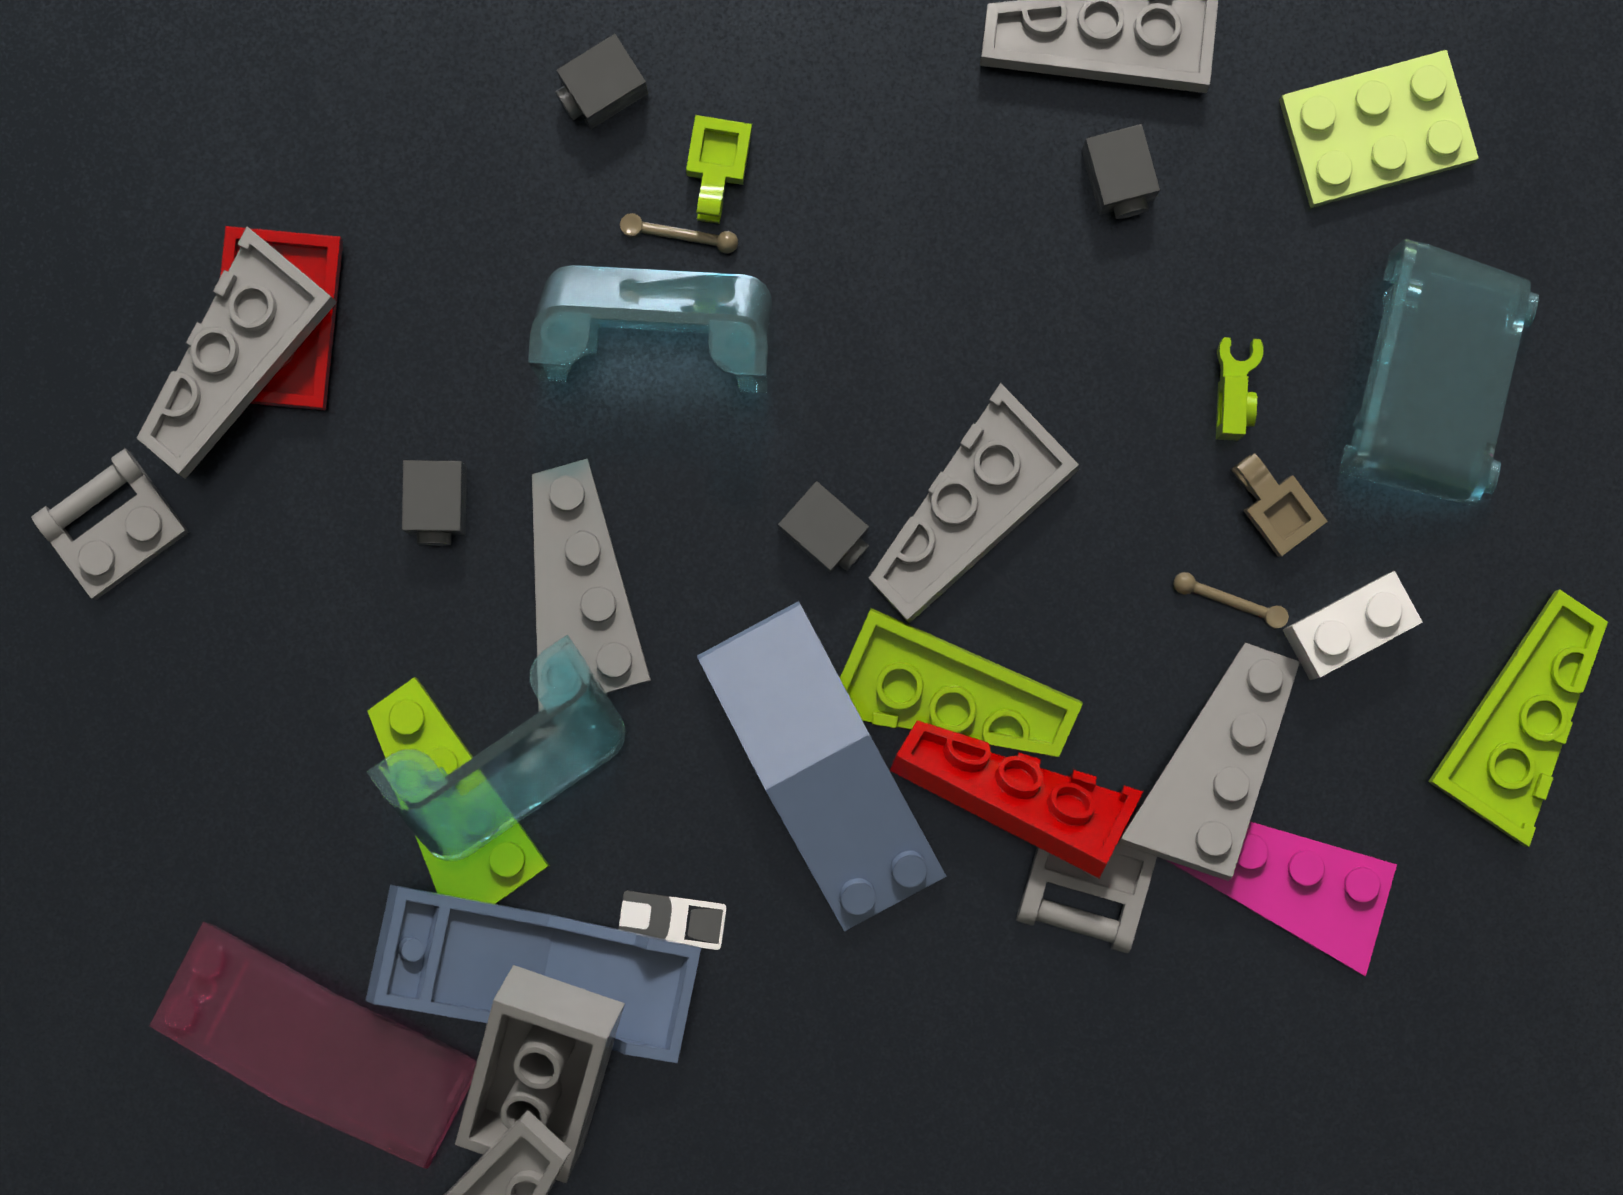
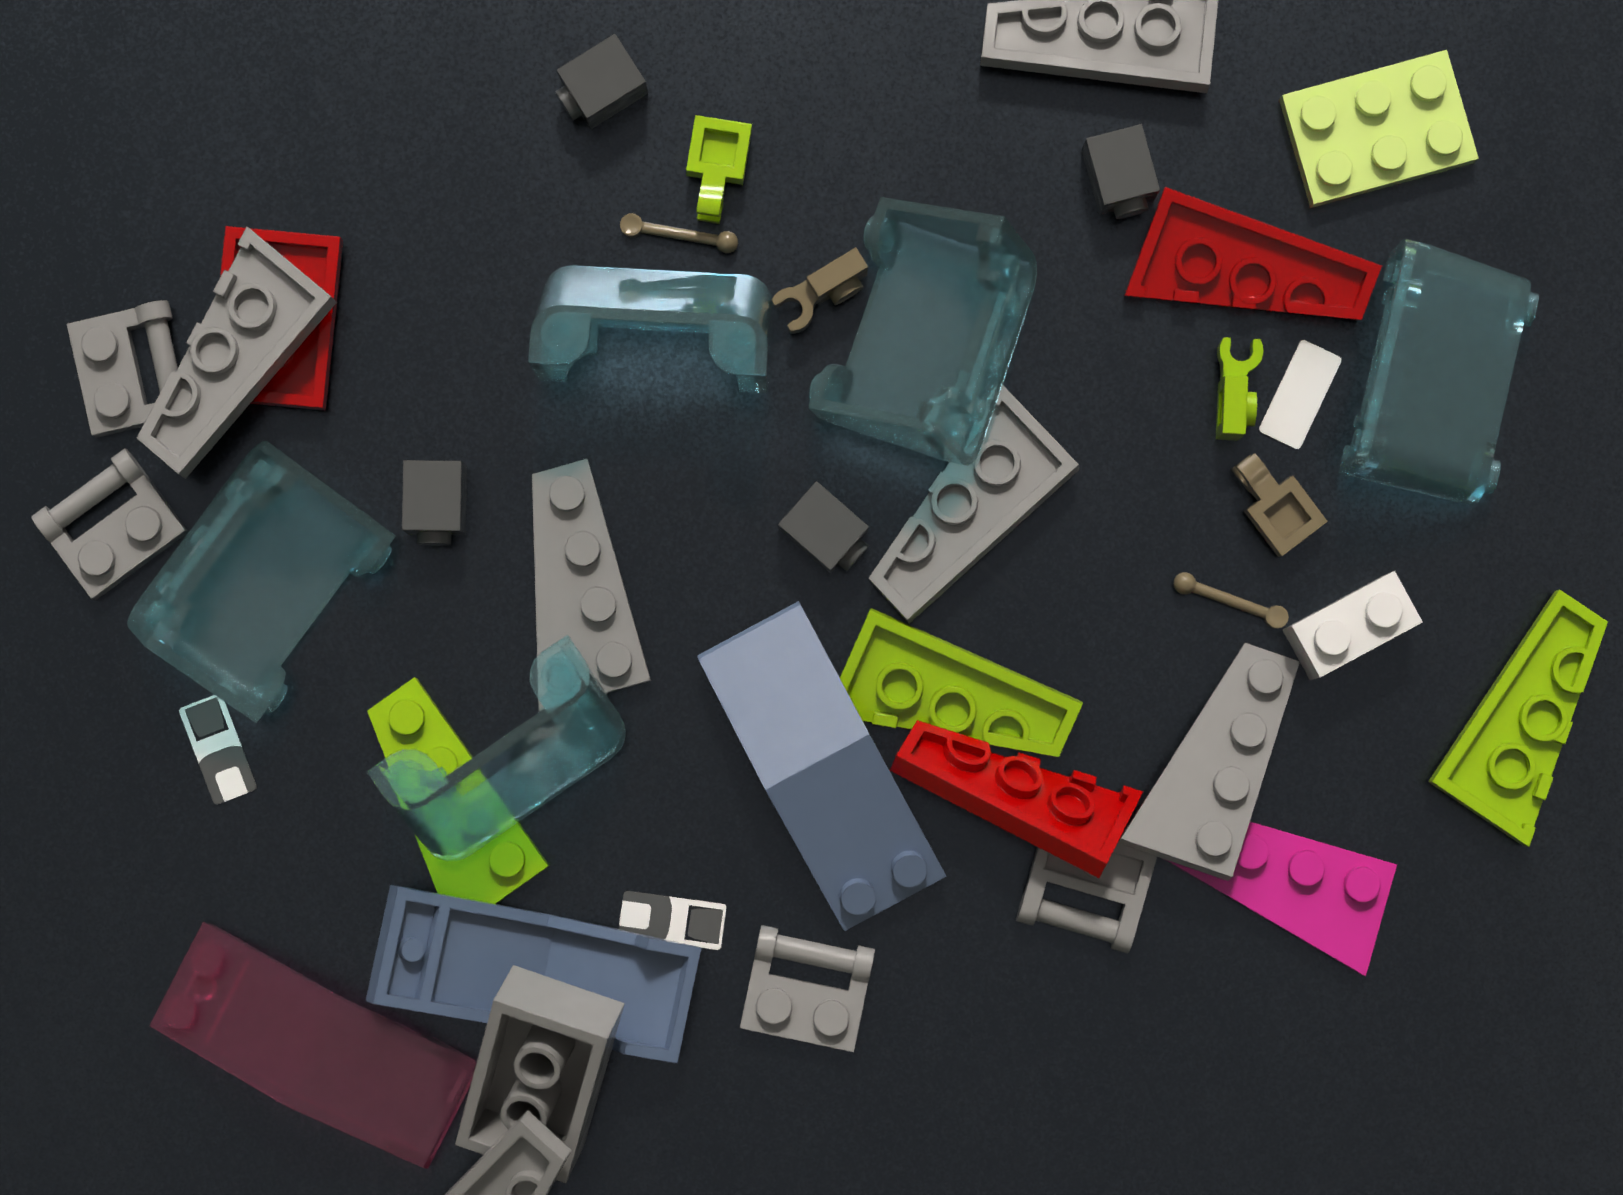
(110, 365): none -> light grey plate
(217, 749): none -> sticker
(255, 579): none -> clear light blue windscreen
(805, 1008): none -> light grey plate
(834, 281): none -> dark tan plate
(932, 330): none -> clear light blue windscreen
(1235, 261): none -> red wing
(1300, 394): none -> white sticker

